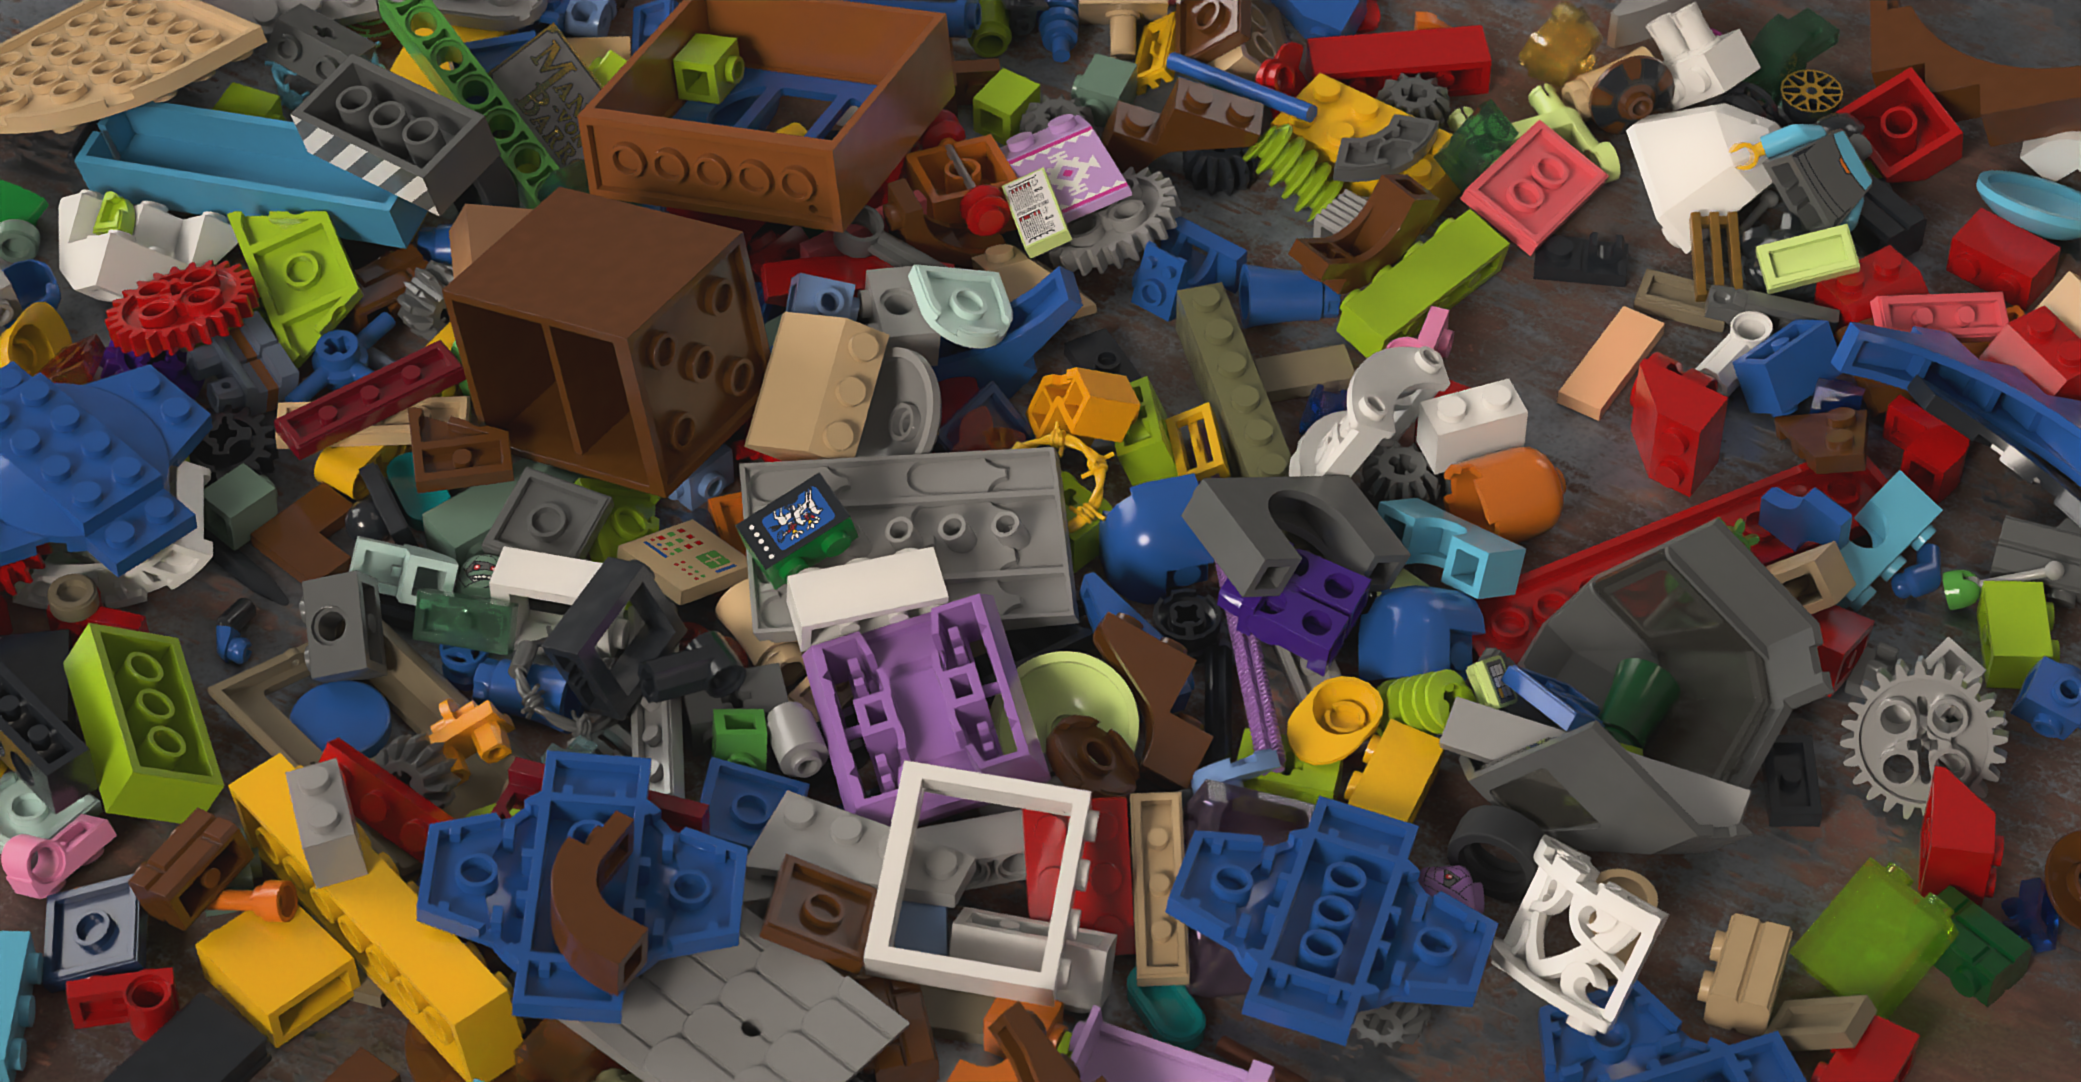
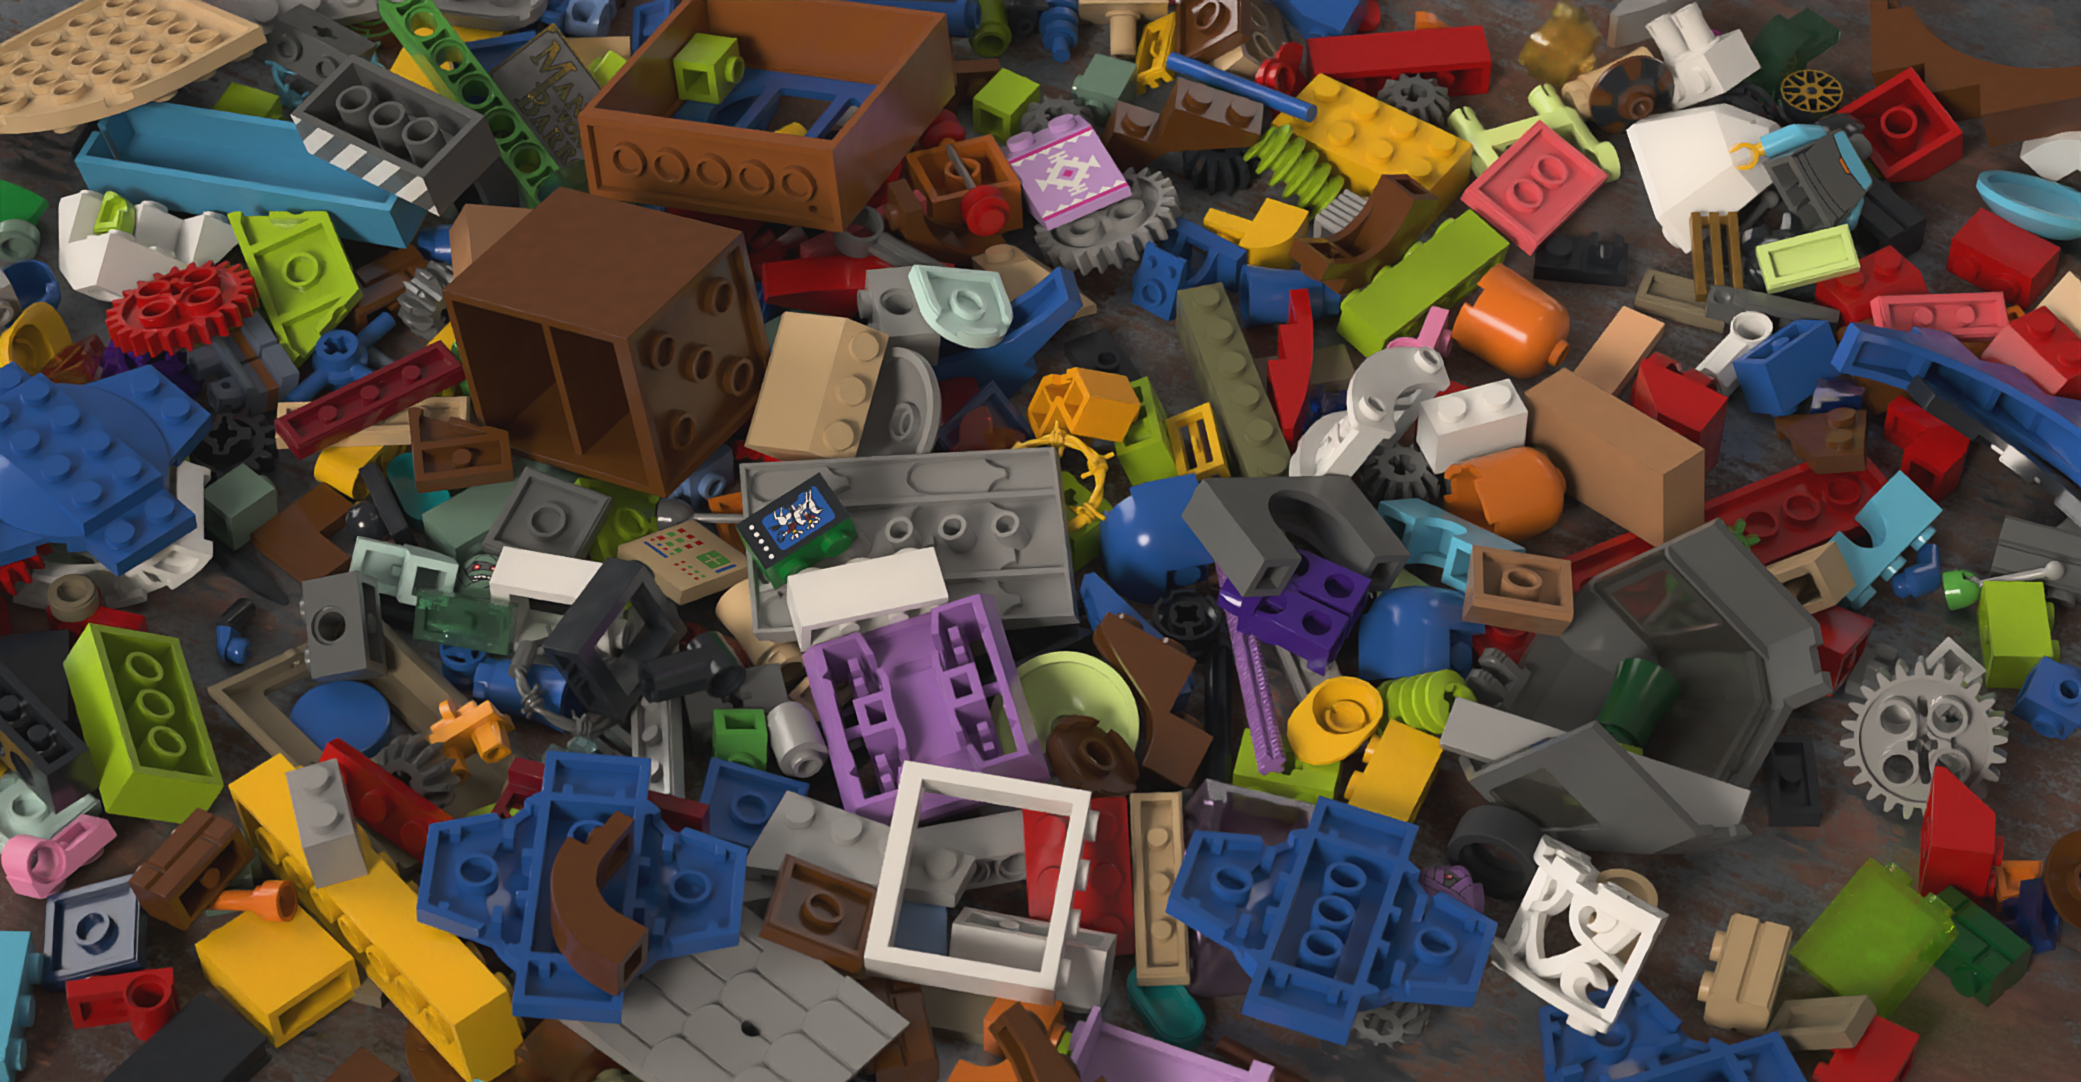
(676, 511): none -> dark grey hinge
(822, 297): medium blue brick -> none
(1036, 213): tile -> none
(1239, 771): medium blue plate -> none
(1267, 236): none -> yellow brick
(1291, 373): none -> red slope
(1386, 152): dark grey tile -> none
(1476, 144): clear green plate -> none
(1487, 684): yellowish green slope -> none
(1514, 325): none -> orange cylinder
(1518, 591): none -> medium nougat slope
(1552, 697): blue tile -> none
(1617, 457): none -> medium nougat brick
(1804, 518): blue tile -> none
(2009, 878): none -> orange tile

